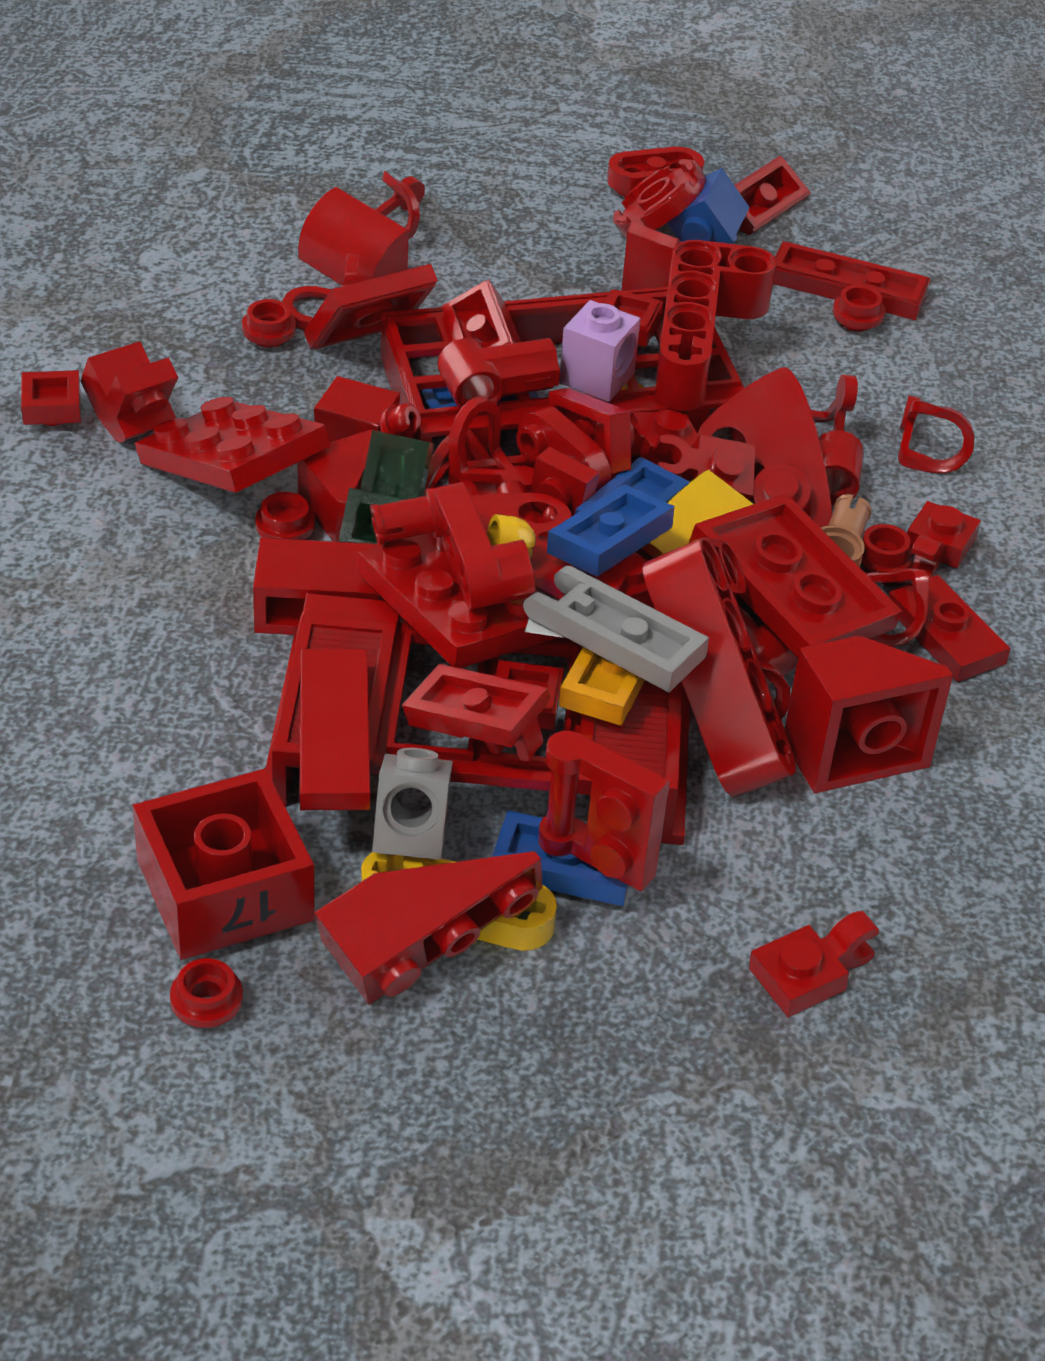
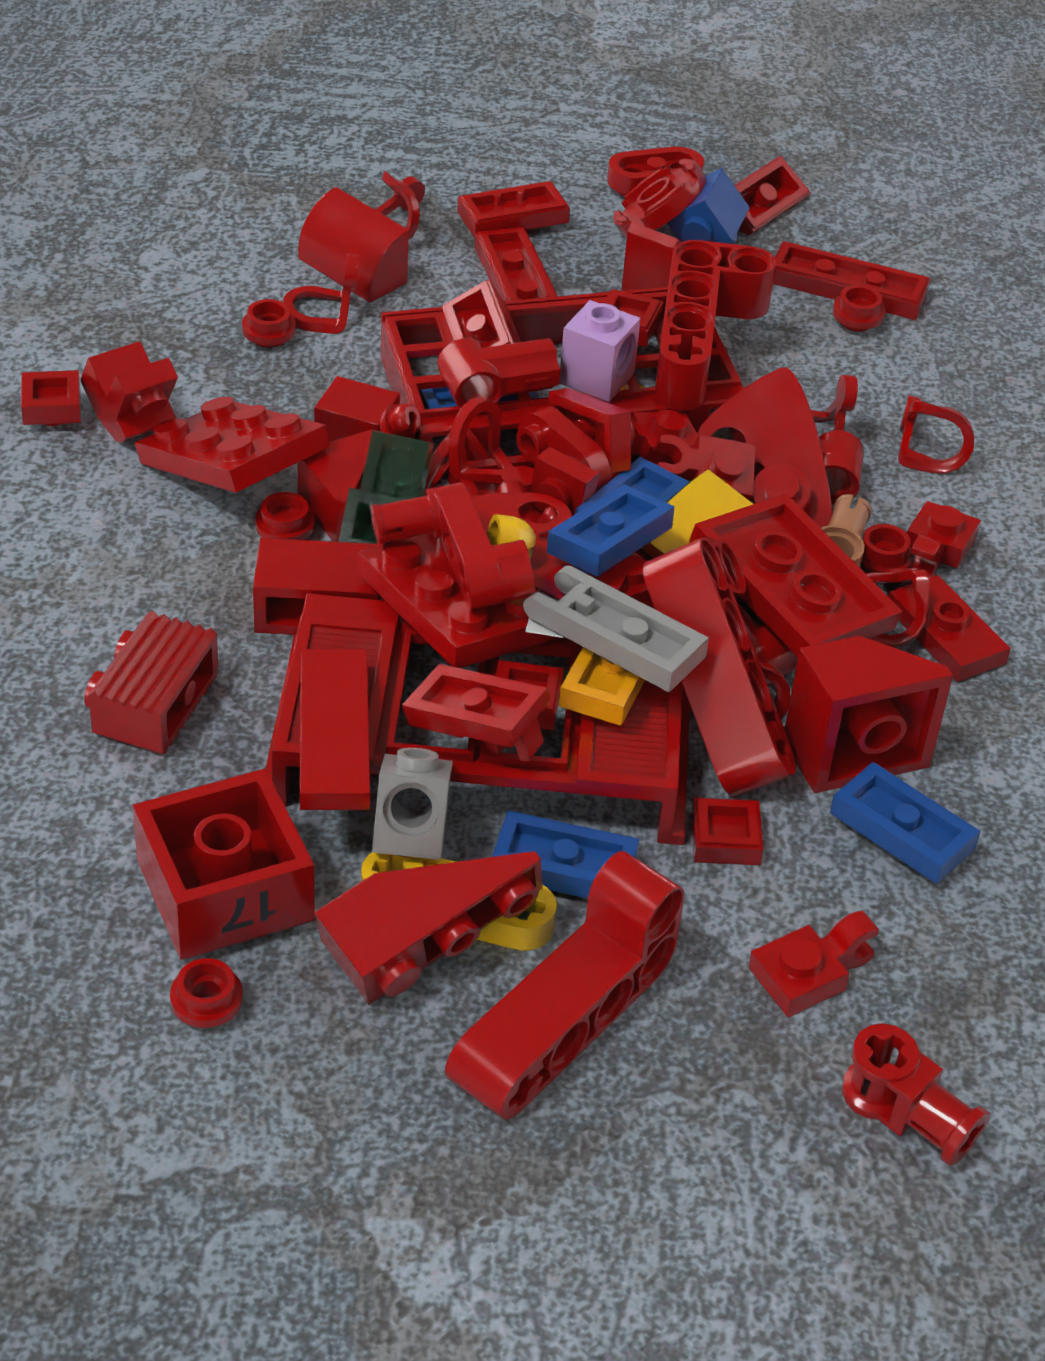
(153, 682): none -> red brick
(357, 307): red plate -> none
(513, 207): none -> red plate
(513, 264): none -> red tile
(574, 991): none -> red beam
(623, 810): red plate -> none
(726, 831): none -> red tile
(905, 822): none -> blue plate
(909, 1092): none -> red connector

